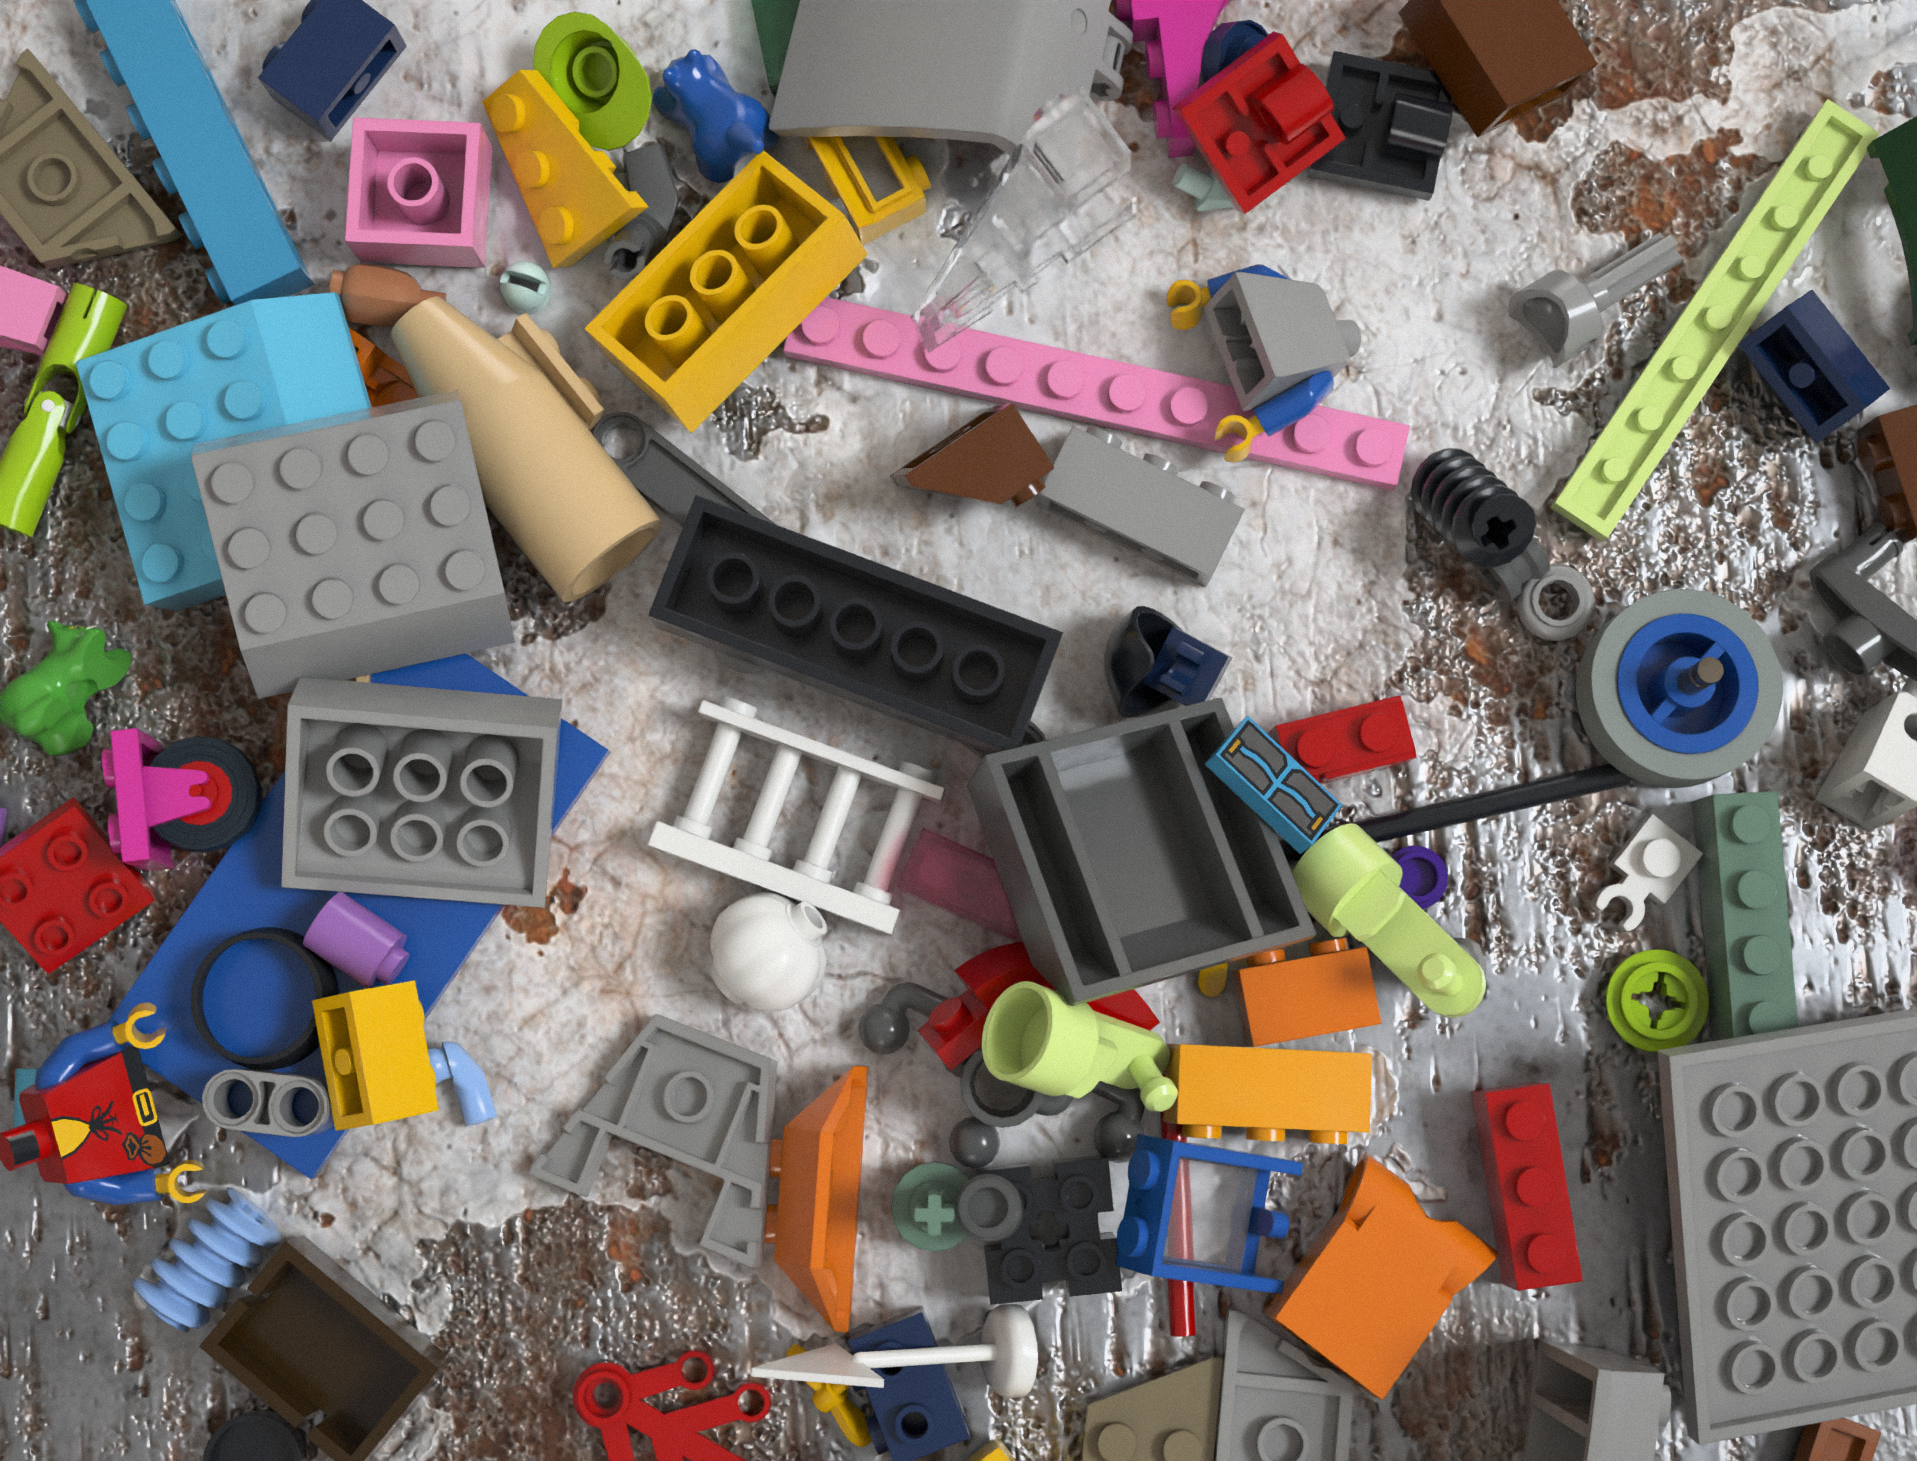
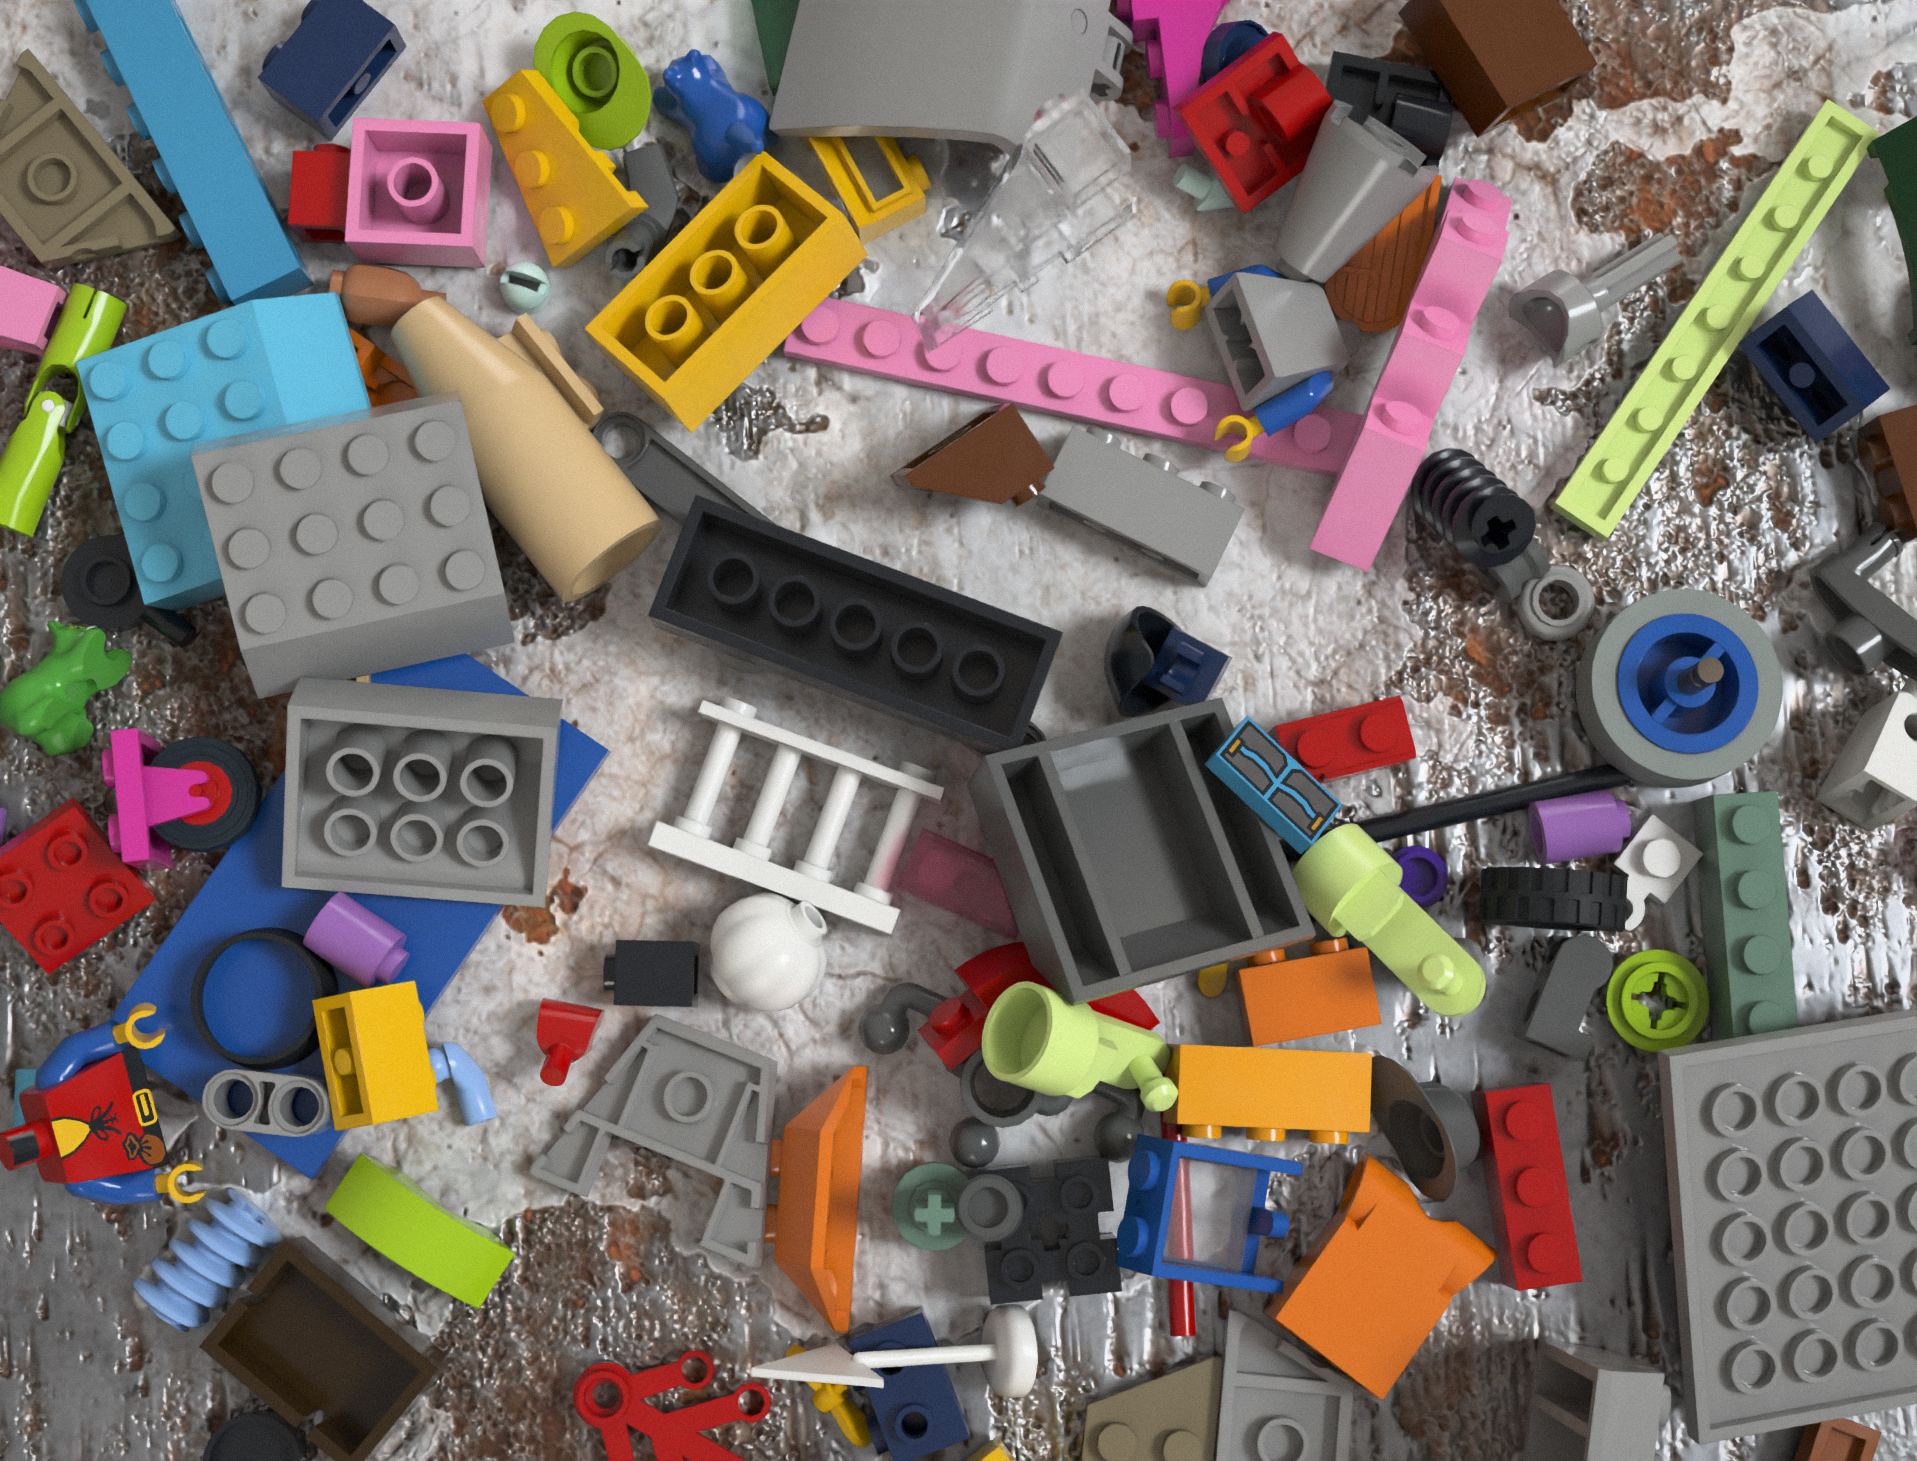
(105, 592): none -> black piece
(320, 193): none -> red brick
(417, 1232): none -> lime brick
(564, 1036): none -> red piece
(653, 973): none -> black brick
(1347, 193): none -> light grey cone
(1382, 275): none -> orange window
(1415, 374): none -> bright pink arch
(1426, 1126): none -> dark grey piece
(1553, 898): none -> black tyre
(1562, 996): none -> dark grey leg
(1578, 826): none -> medium lavender brick

